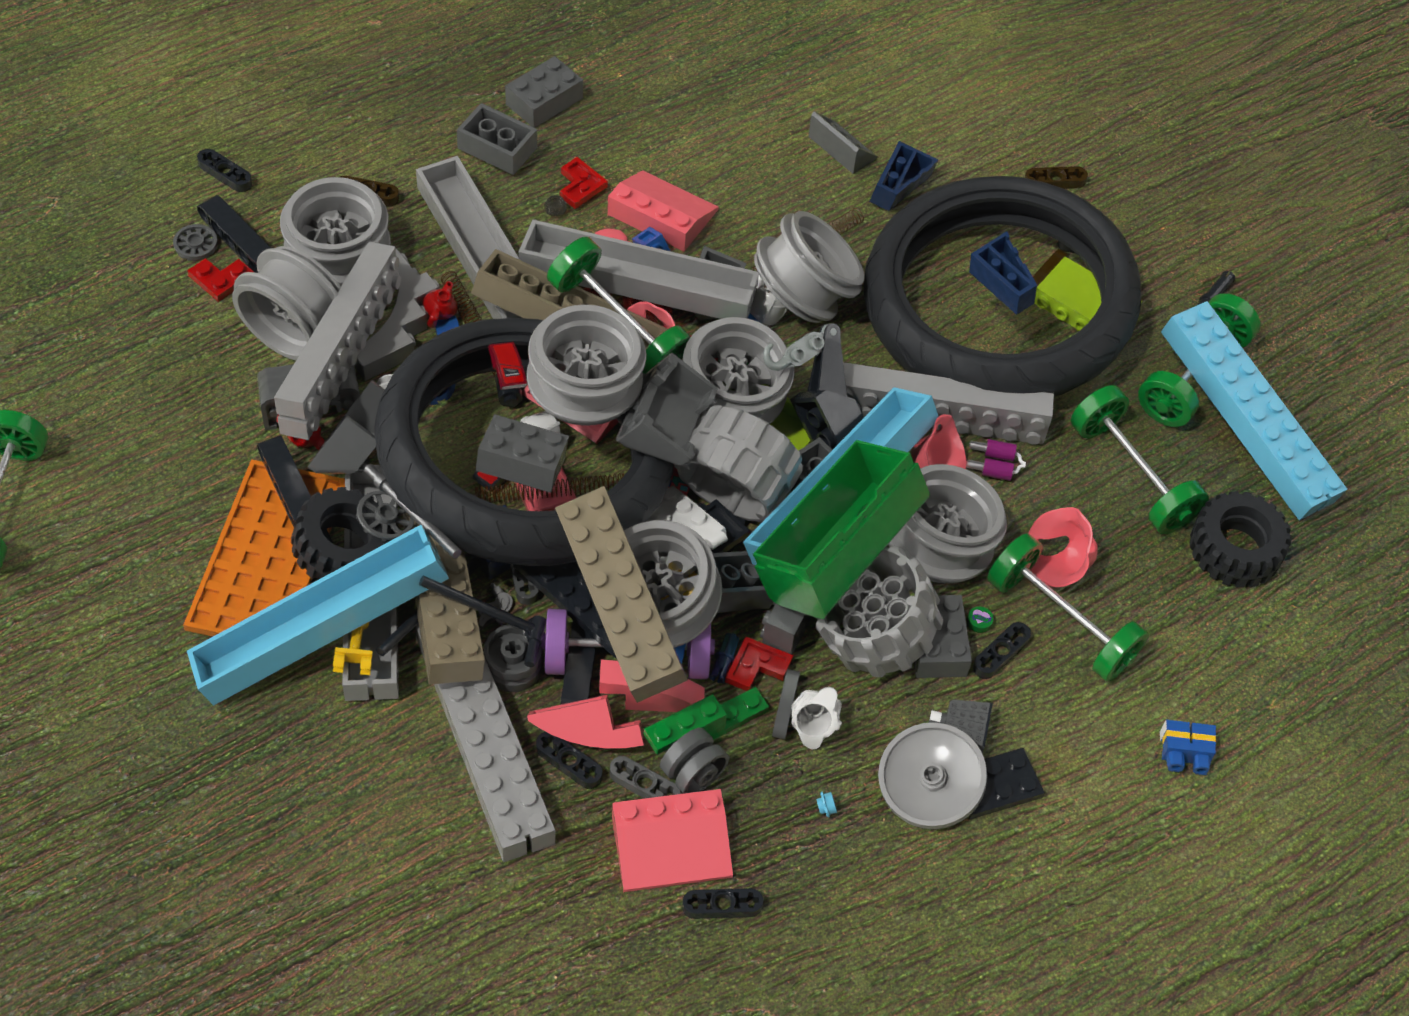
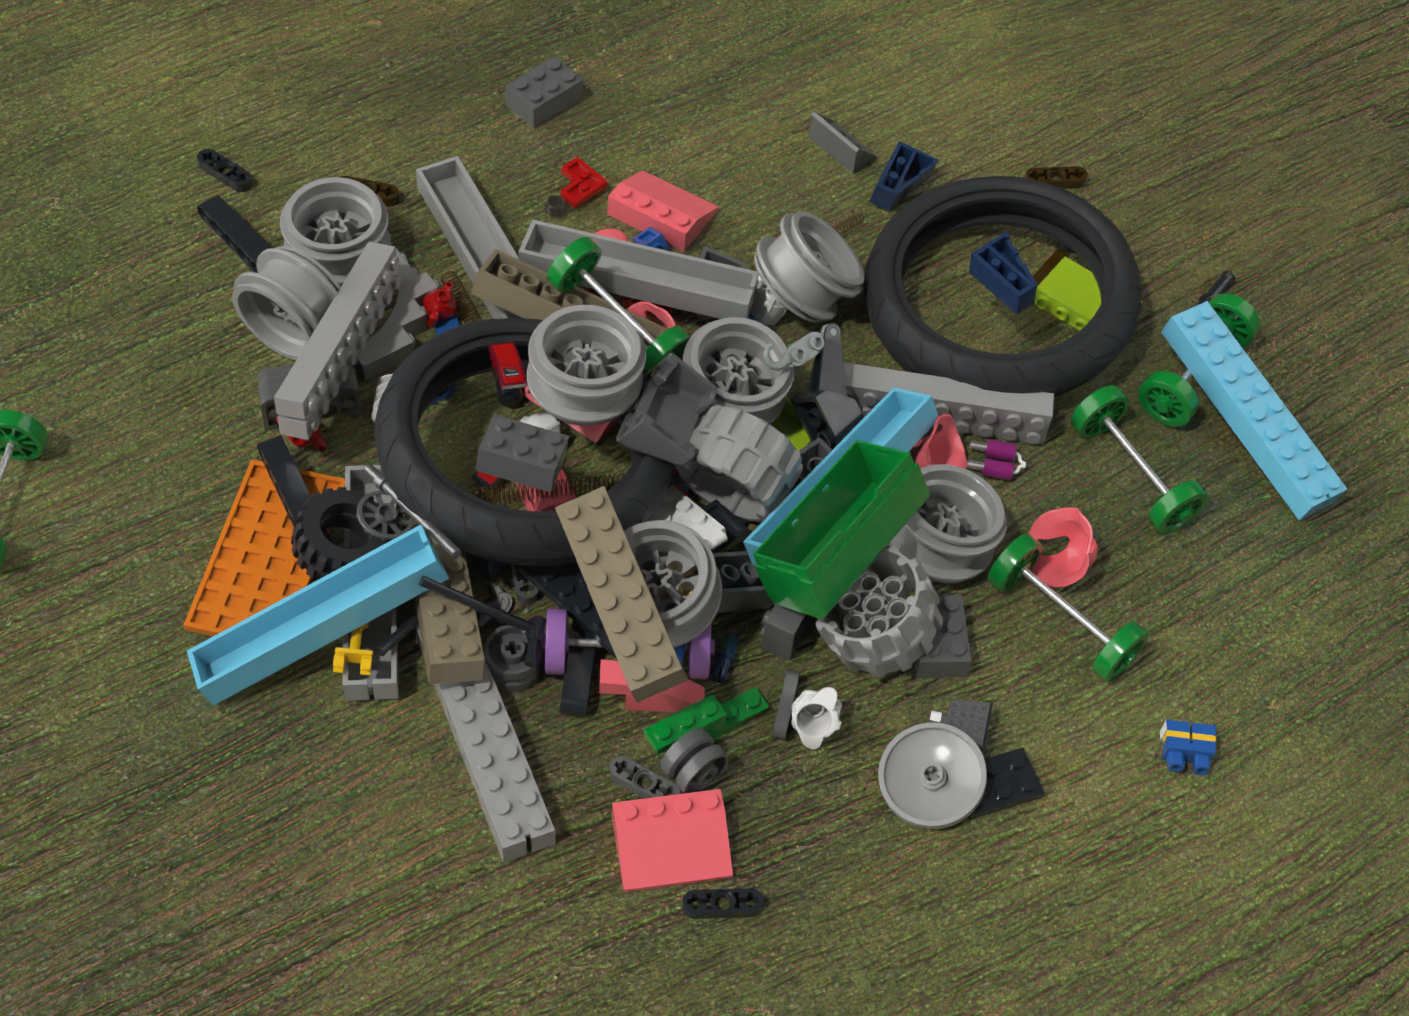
(195, 242): dark grey wheel -> none
(216, 282): red plate -> none
(352, 438): dark grey windscreen -> none
(497, 138): dark grey brick -> none
(570, 770): black beam -> none
(588, 724): coral slope -> none
(756, 658): red plate -> none
(826, 804): medium azure plate -> none
(980, 619): green tile -> none
(1000, 661): black beam -> none
(1247, 515): black tyre -> none

